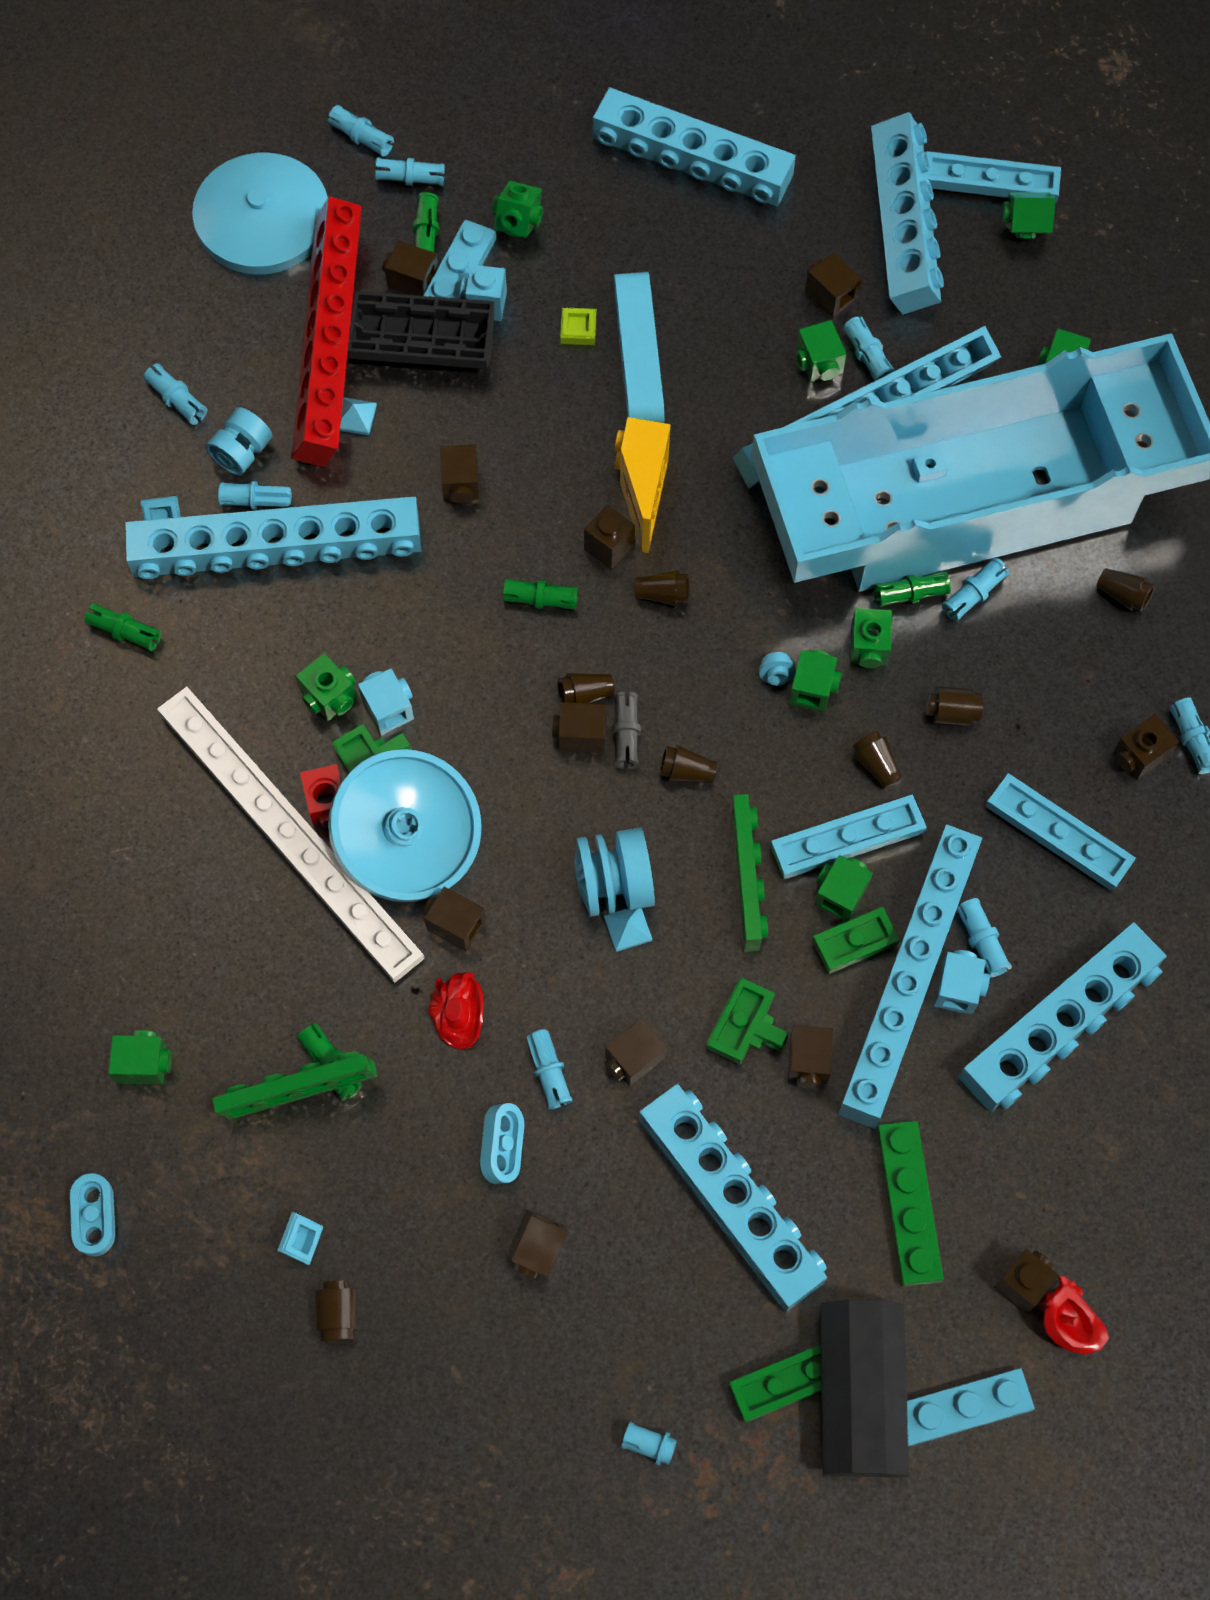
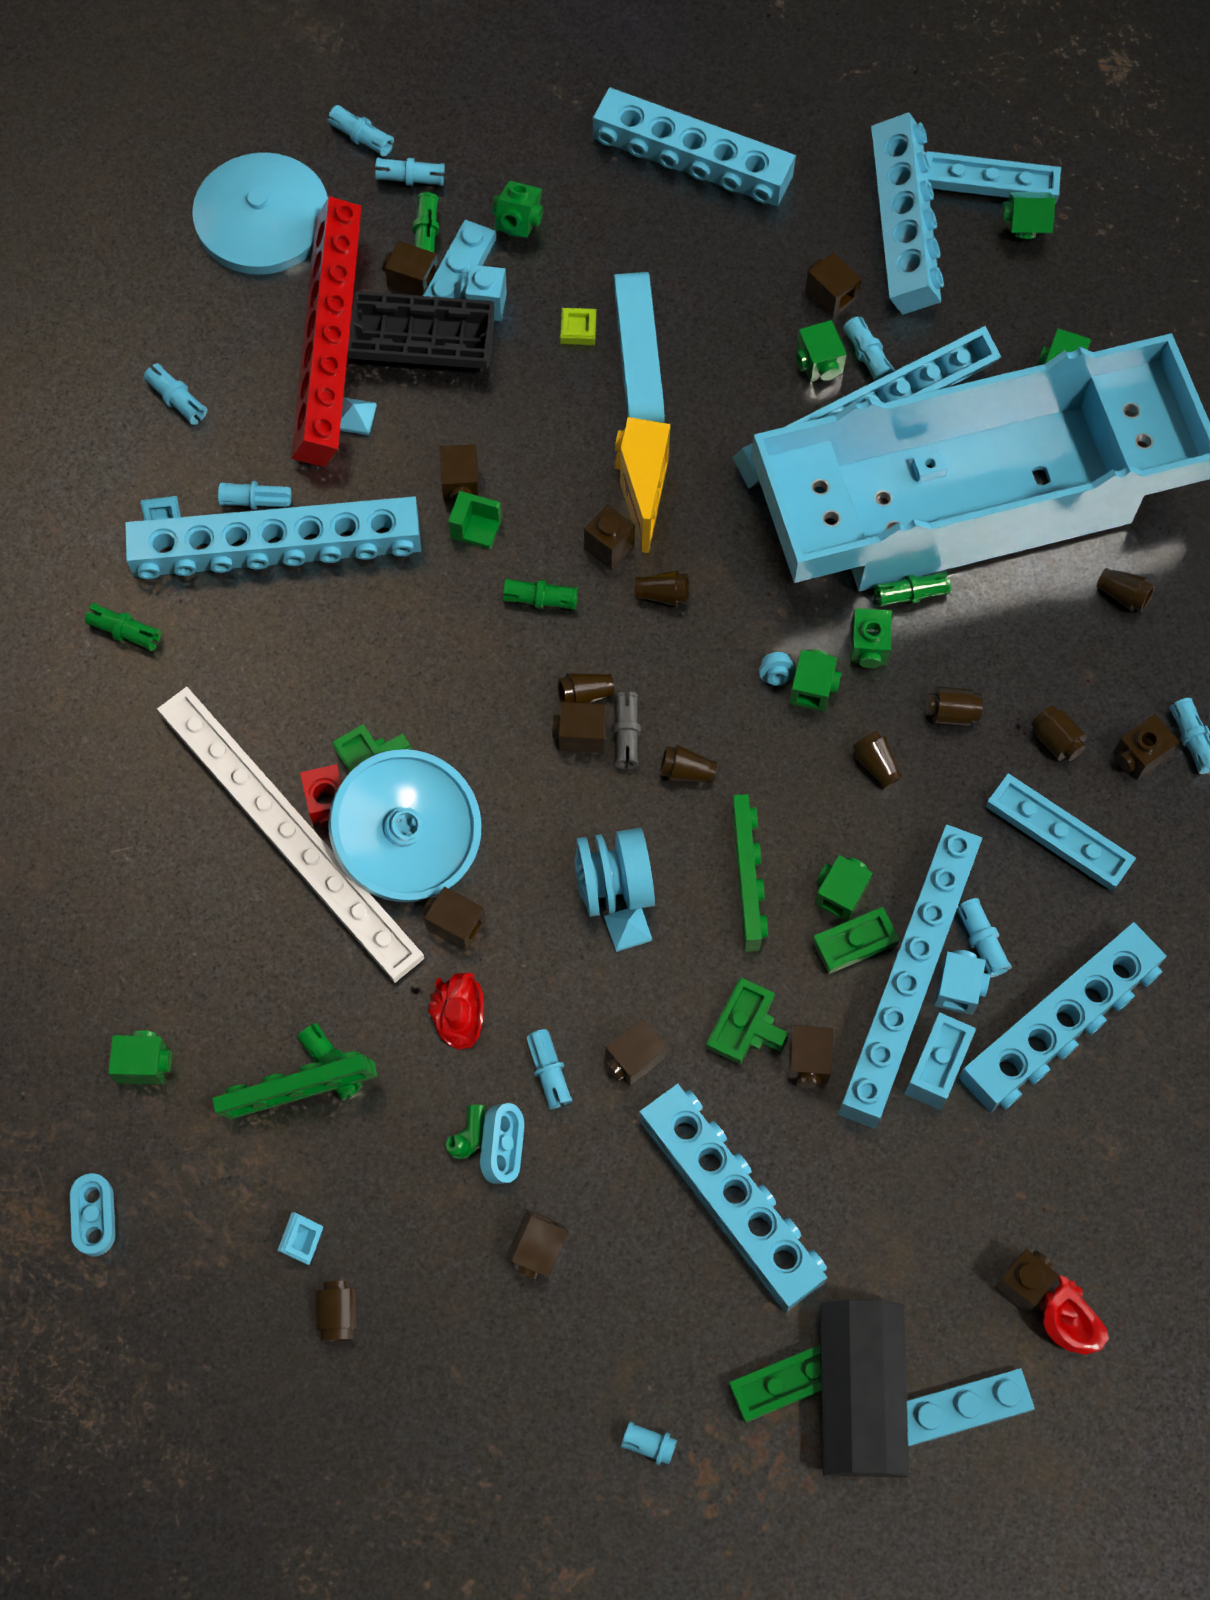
(241, 438): medium azure wheel -> none
(326, 687): green brick -> none
(386, 700): medium azure brick -> none
(471, 1137): none -> green arm
(475, 520): none -> green panel
(848, 836): medium azure plate -> none
(910, 1204): green plate -> none
(940, 1061): none -> medium azure panel
(975, 589): medium azure pin -> none
(1059, 733): none -> dark brown brick

